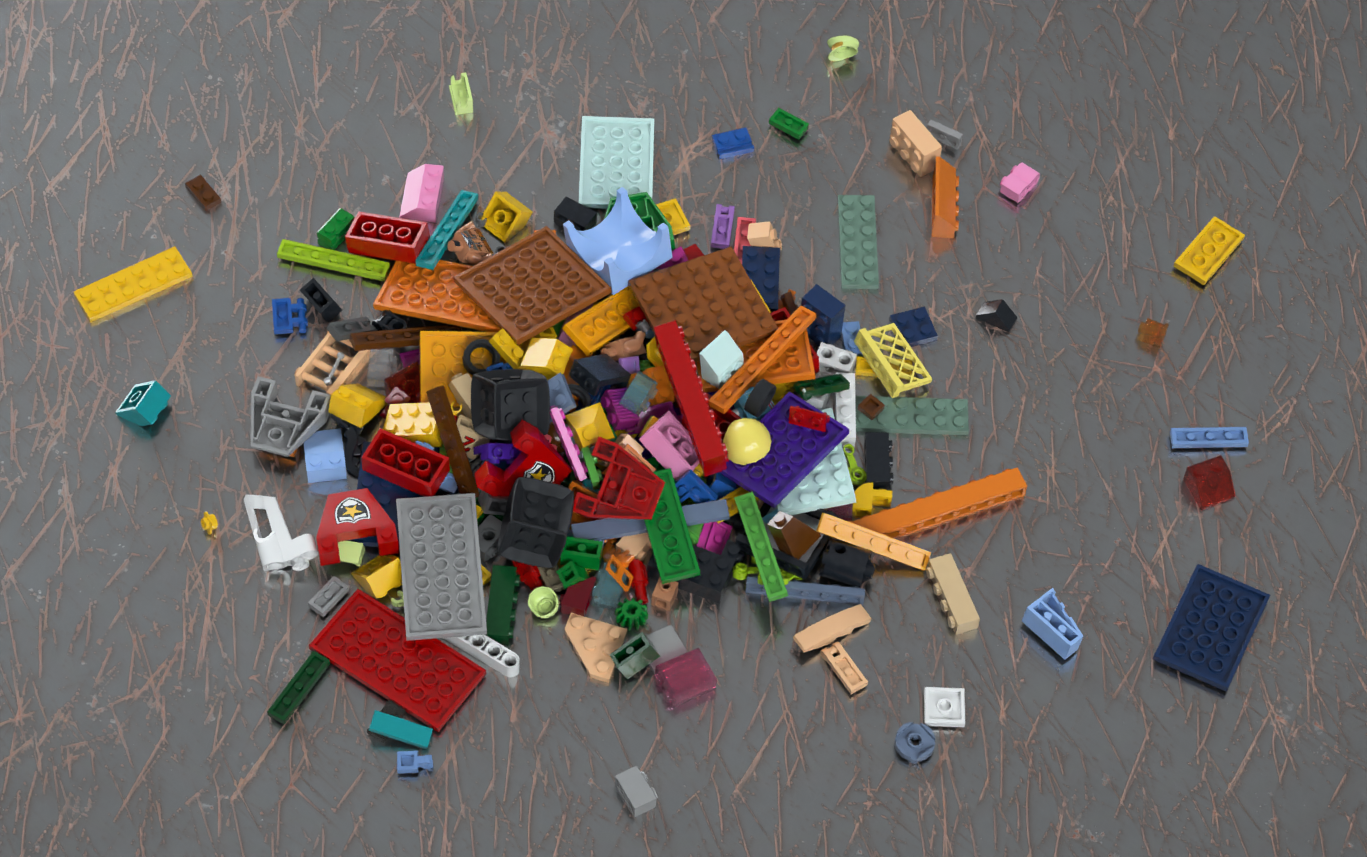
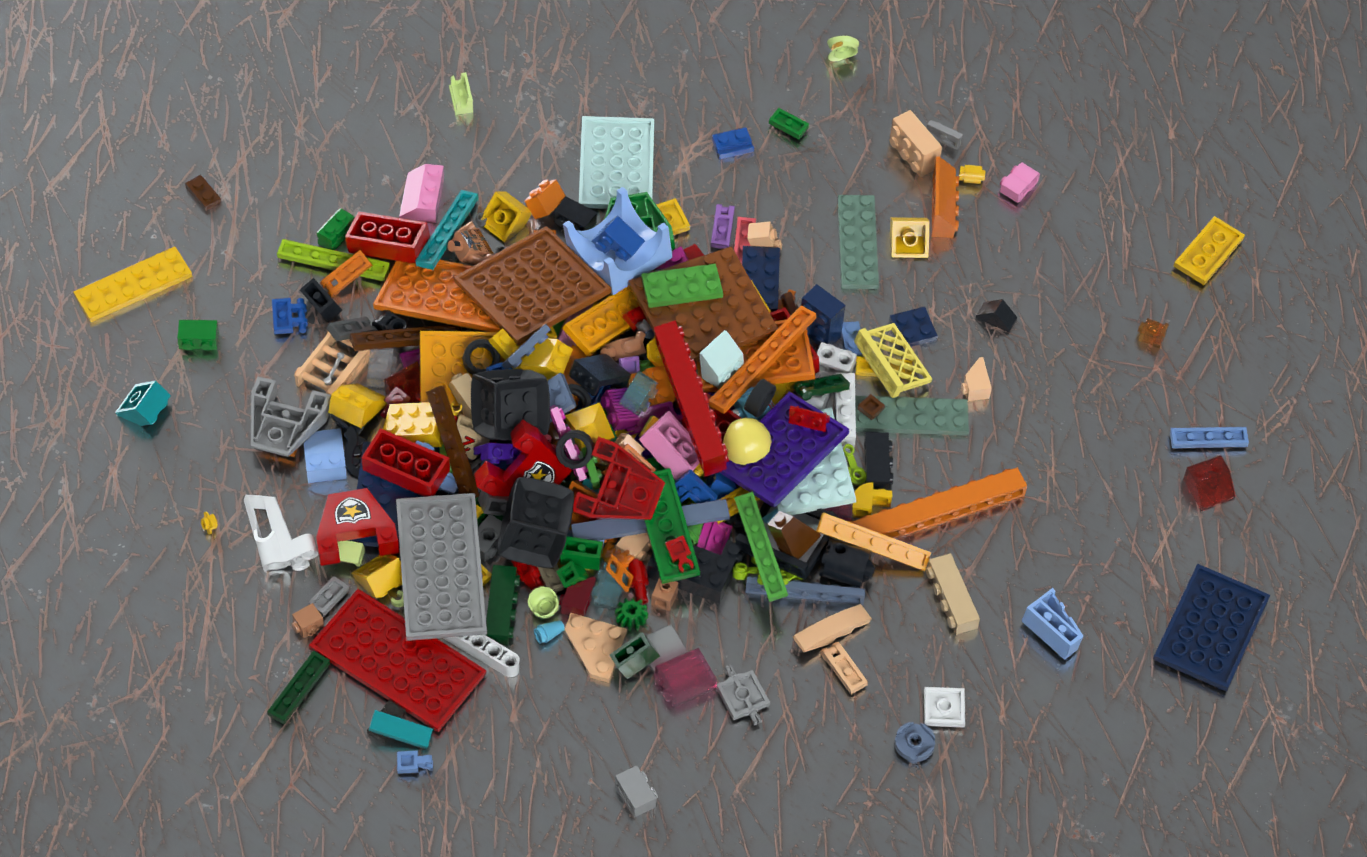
(198, 334): none -> green brick
(307, 621): none -> nougat brick
(346, 273): none -> orange plate
(527, 348): none -> sand blue plate
(545, 198): none -> orange brick
(548, 631): none -> medium azure cone
(560, 449): none -> black tyre
(619, 238): none -> blue brick
(679, 551): none -> red plate
(682, 285): none -> bright green plate
(743, 694): none -> light grey plate
(909, 237): none -> yellow slope
(971, 174): none -> yellow brick
(977, 382): none -> light nougat slope

